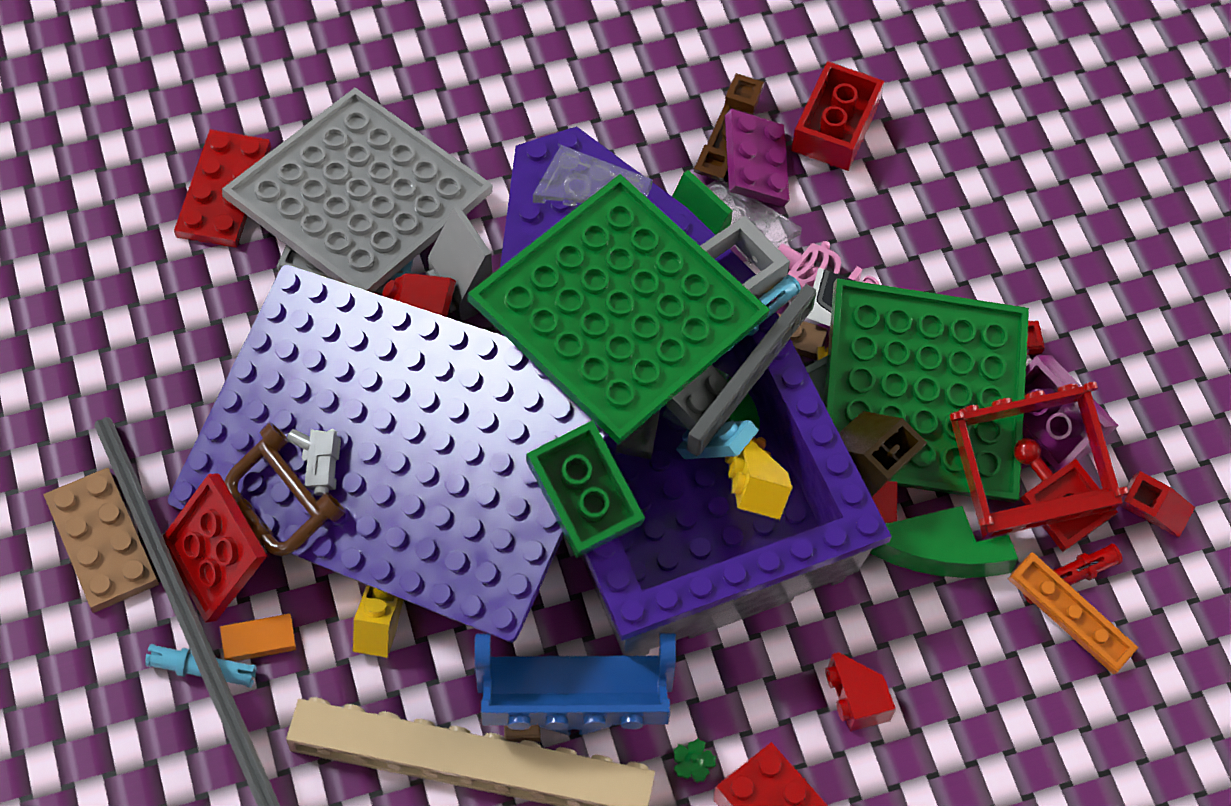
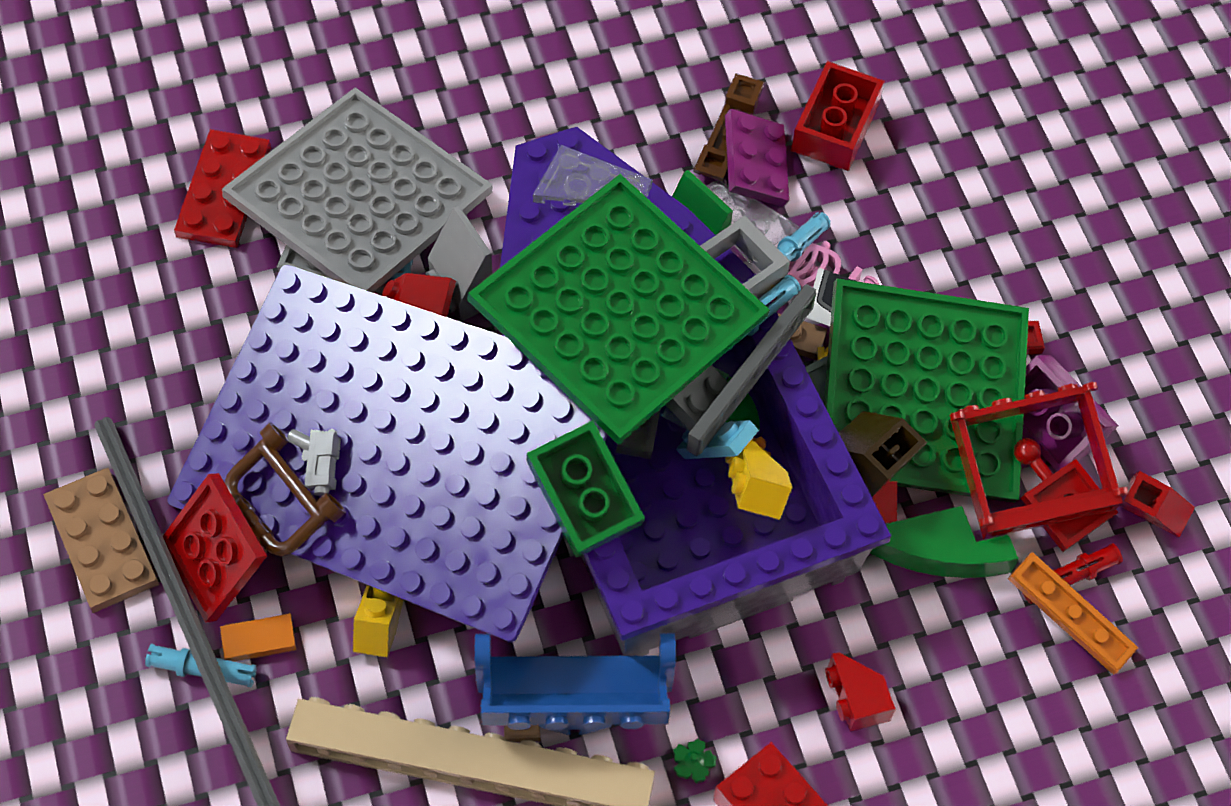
(793, 245): none -> medium azure pin

